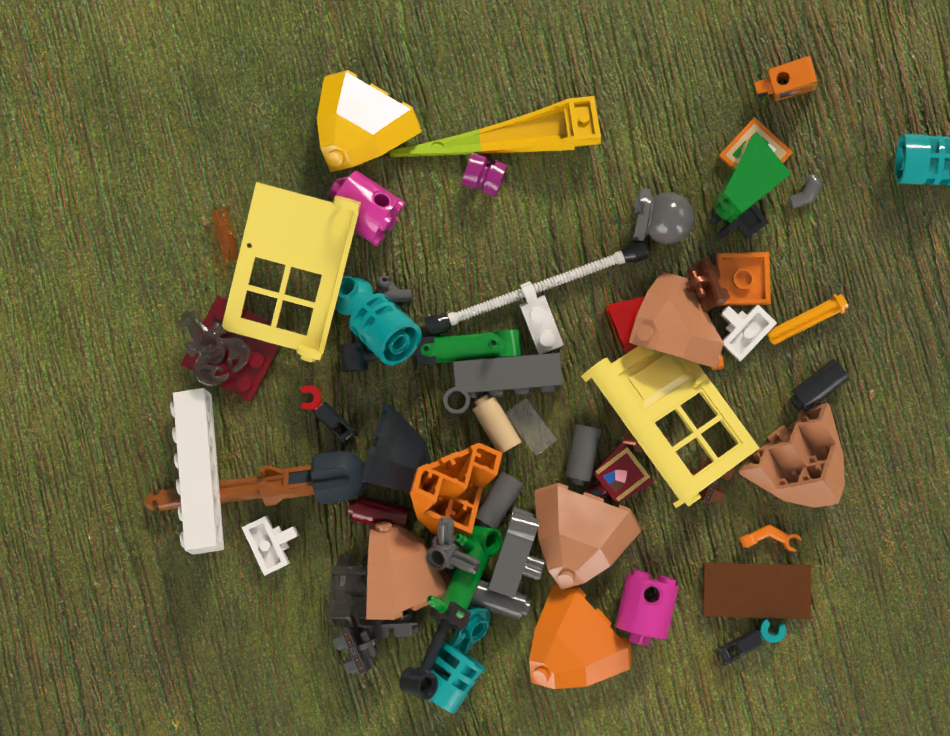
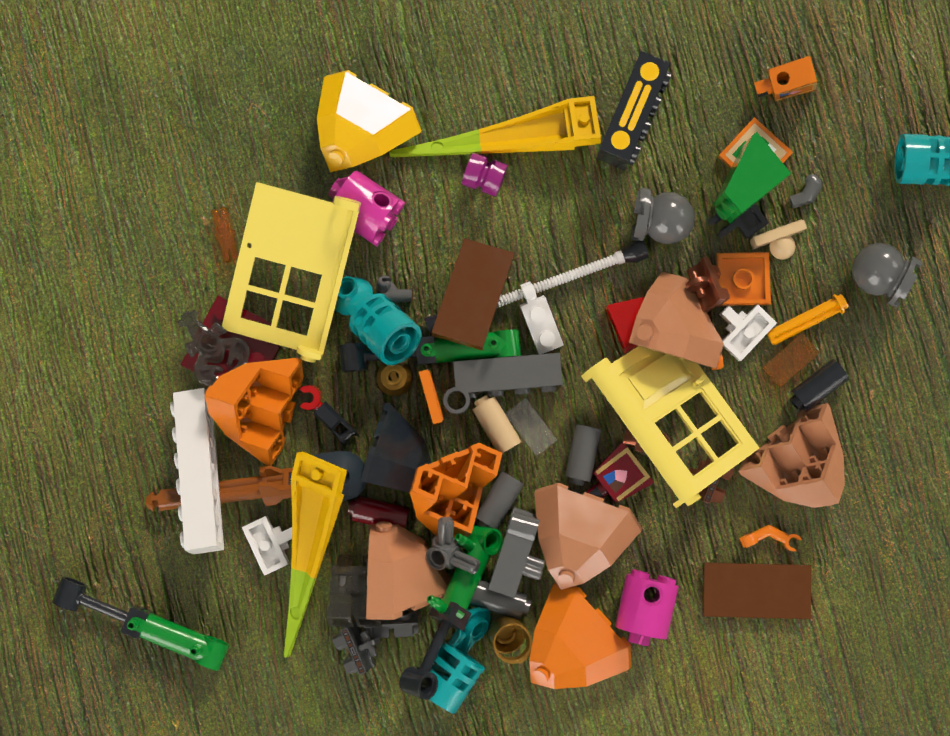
(144, 624): none -> green piece
(255, 404): none -> orange brick
(315, 506): none -> yellow plate
(398, 385): none -> pearl gold cone
(431, 397): none -> orange tile
(473, 294): none -> reddish brown tile
(501, 642): none -> pearl gold helmet
(636, 104): none -> black brick
(750, 641): black piece -> none
(780, 240): none -> tan tile
(790, 360): none -> clear orange tile
(882, 271): none -> dark grey tile

